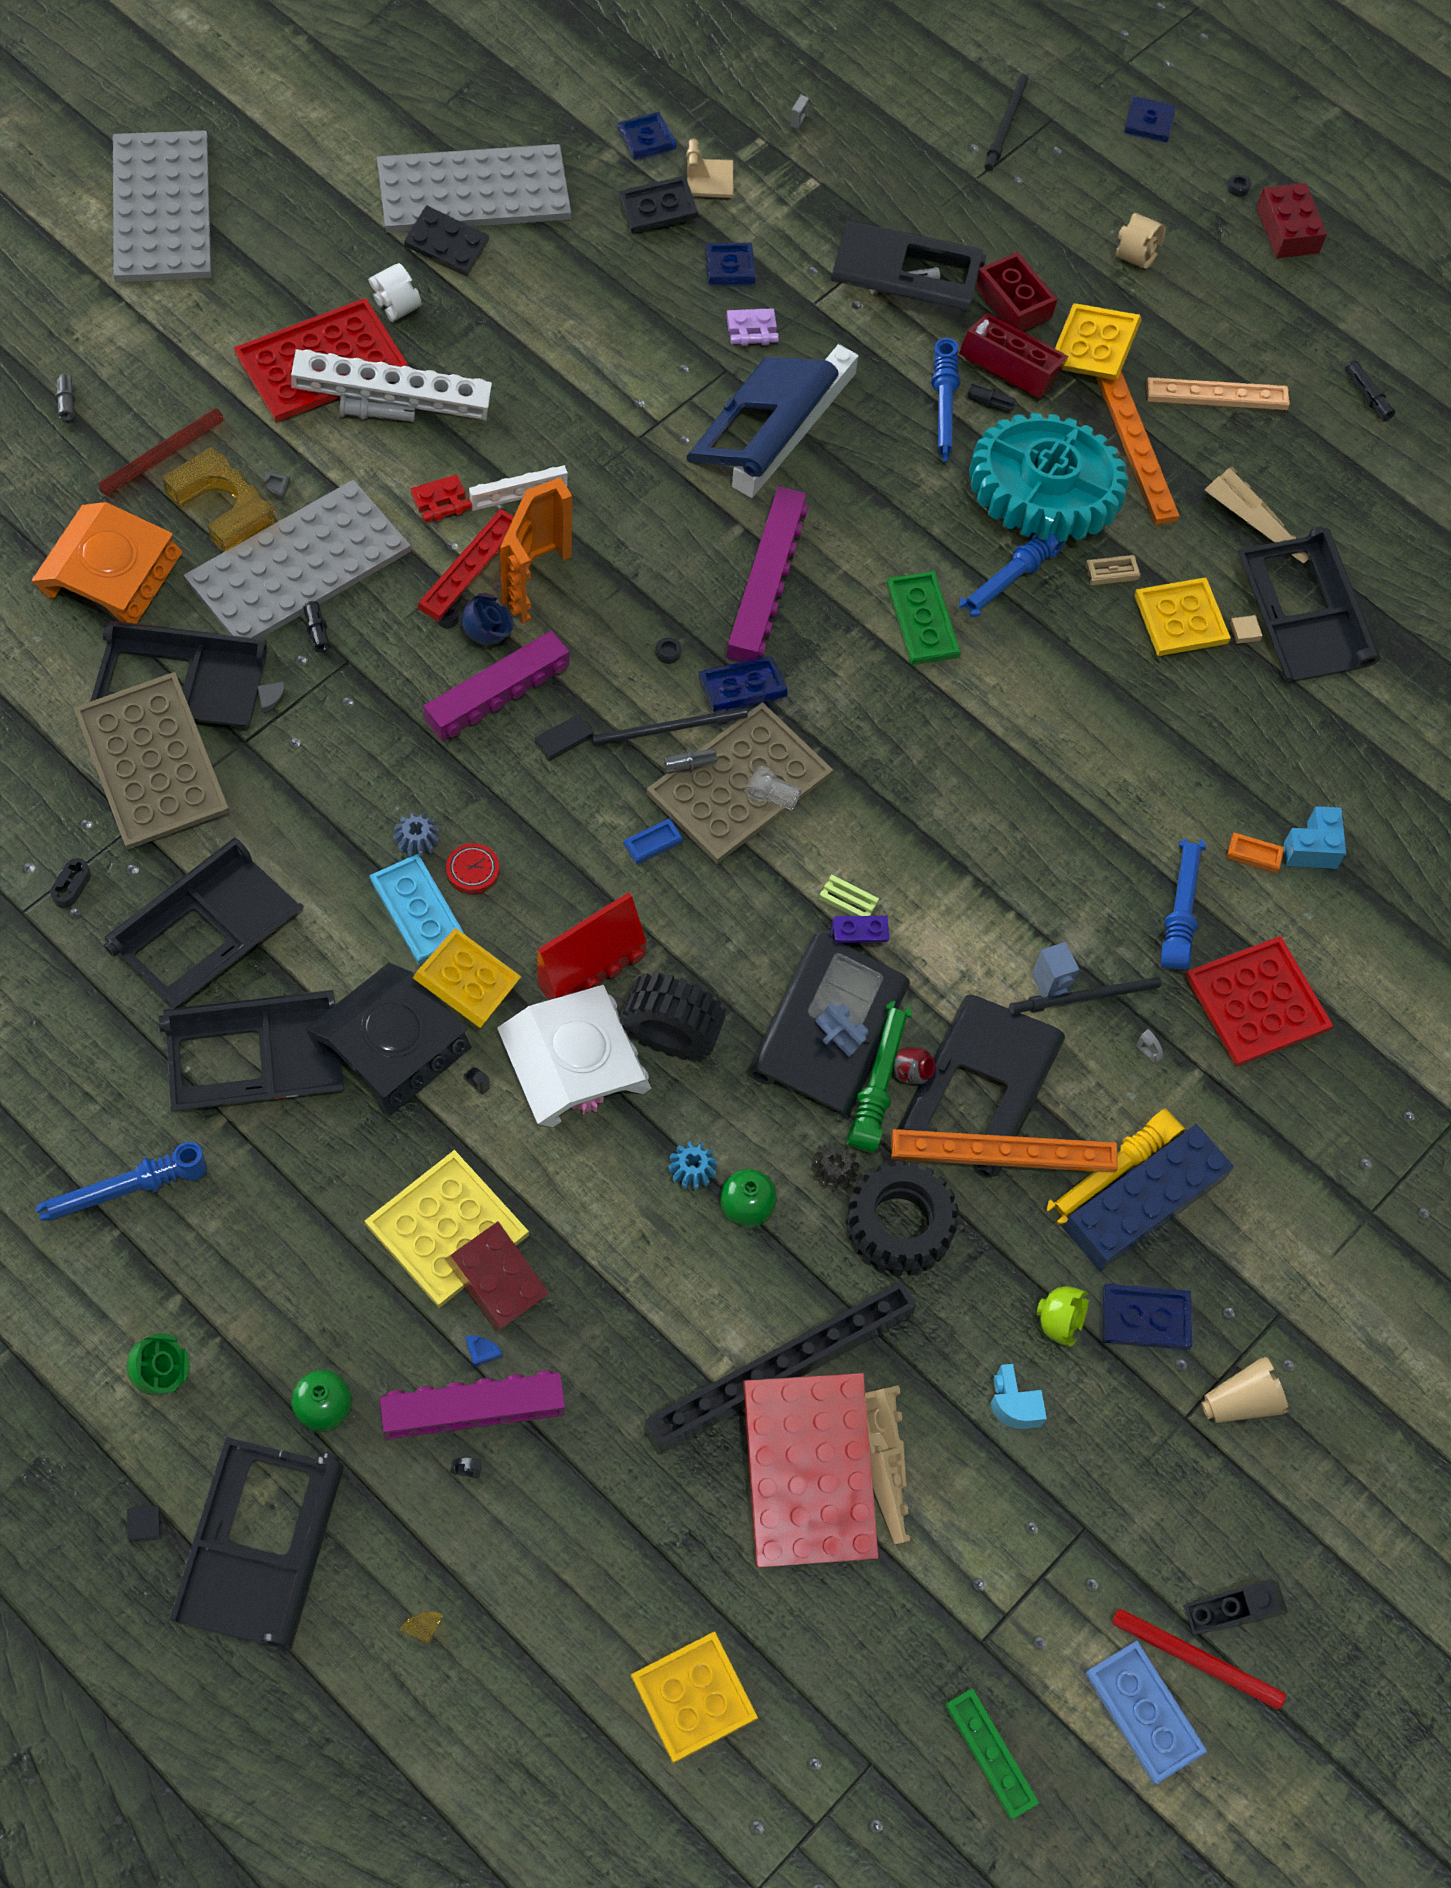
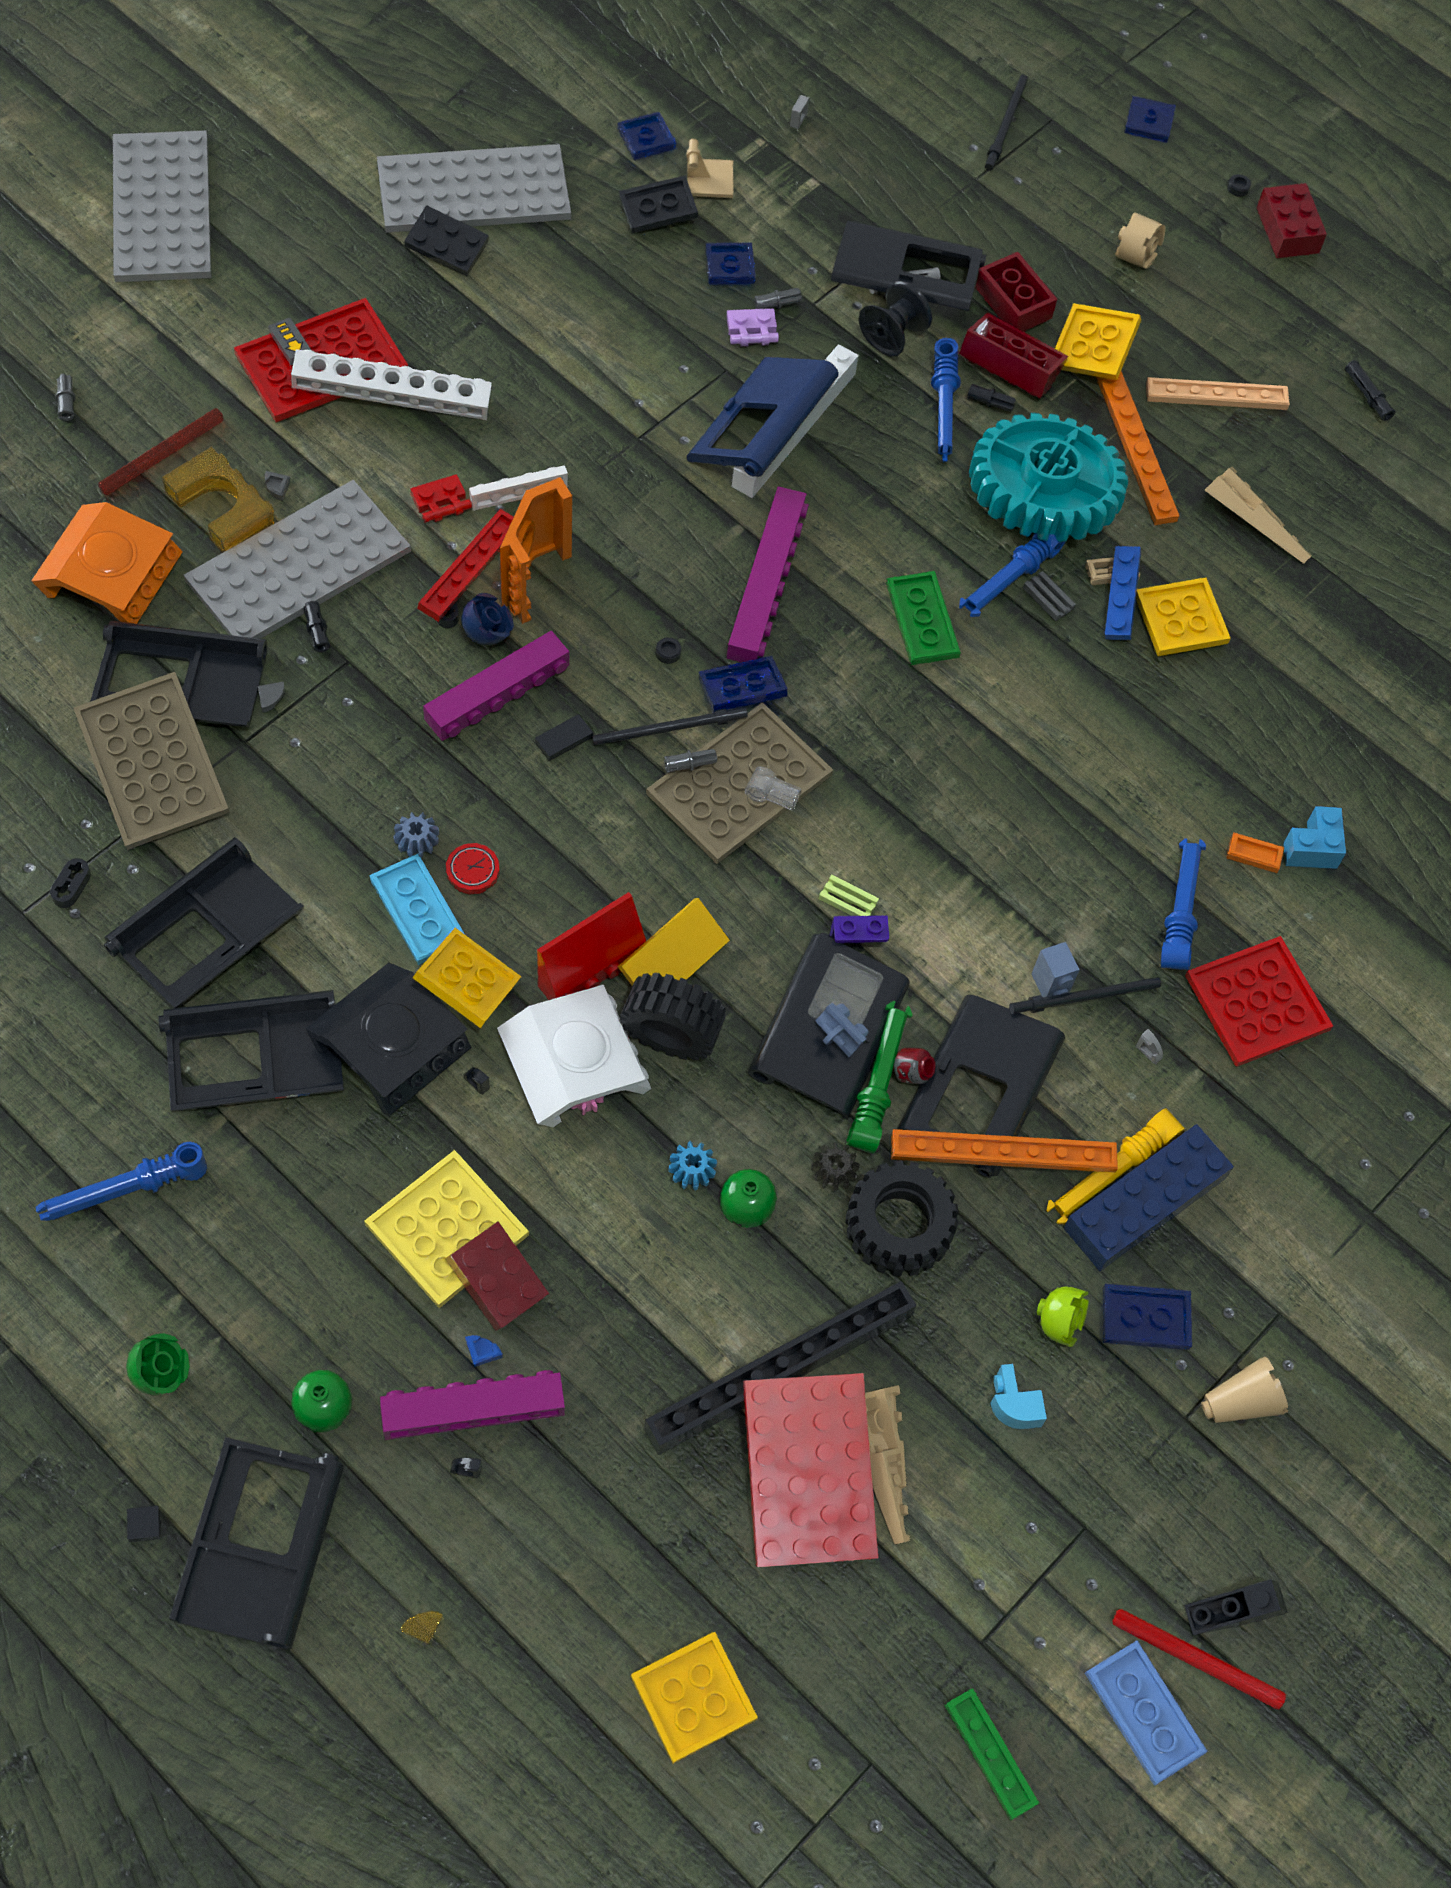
(288, 338): none -> dark grey tile
(364, 409): light grey pin -> none
(395, 292): white brick -> none
(653, 841): blue tile -> none
(678, 946): none -> yellow tile
(778, 299): none -> dark grey axle
(886, 326): none -> black piece
(1052, 593): none -> dark grey tile
(1123, 593): none -> blue plate
(1245, 629): tan tile -> none
(1318, 640): black piece -> none

